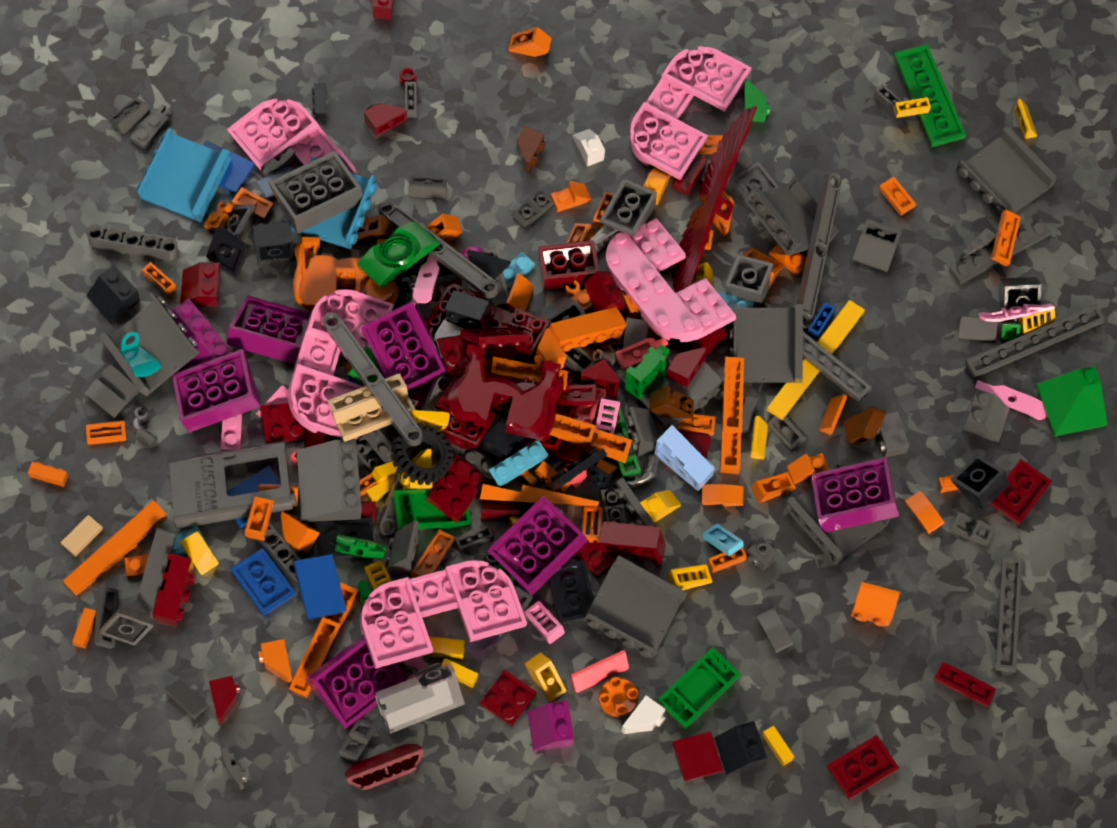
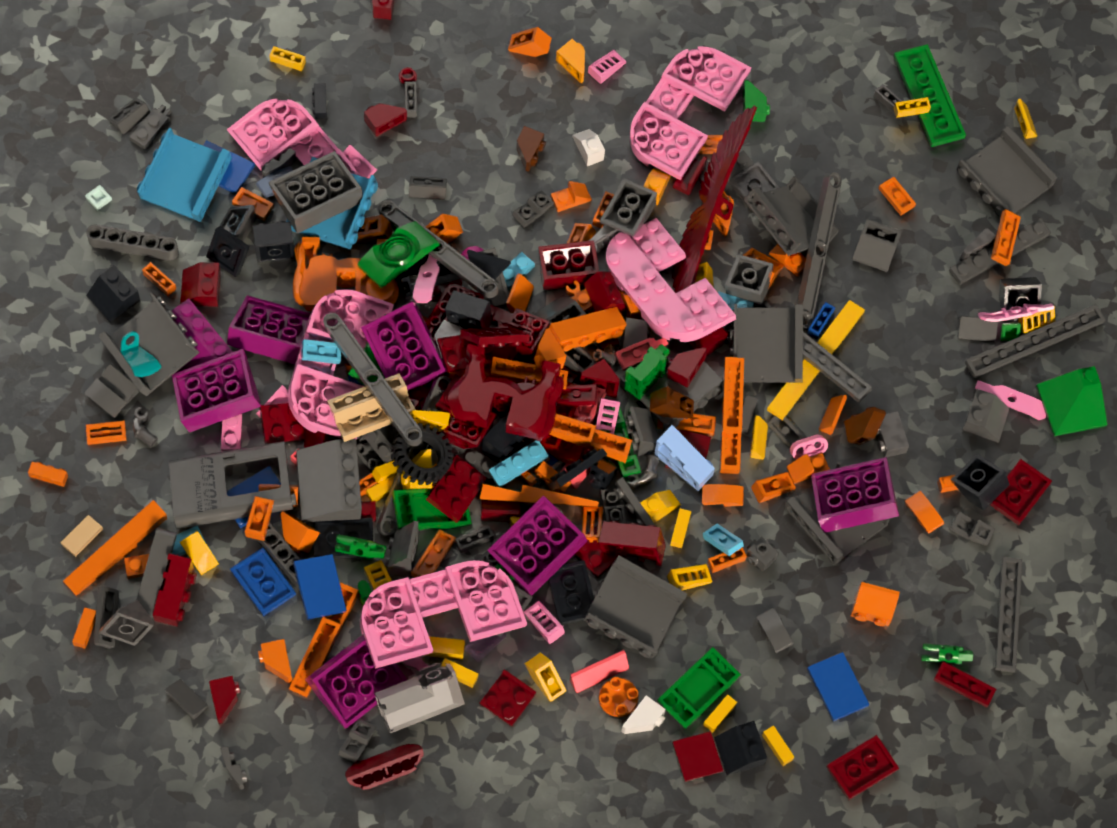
(98, 197): none -> light aqua tile
(219, 217): orange plate -> none
(287, 58): none -> yellow piece
(320, 351): none -> medium azure plate
(361, 164): none -> bright pink plate
(551, 726): magenta slope -> none
(572, 58): none -> light orange slope
(602, 76): none -> bright pink slope
(680, 528): none -> yellow piece
(720, 713): none -> yellow piece
(808, 447): none -> bright pink plate
(838, 686): none -> blue tile
(956, 654): none -> green hinge

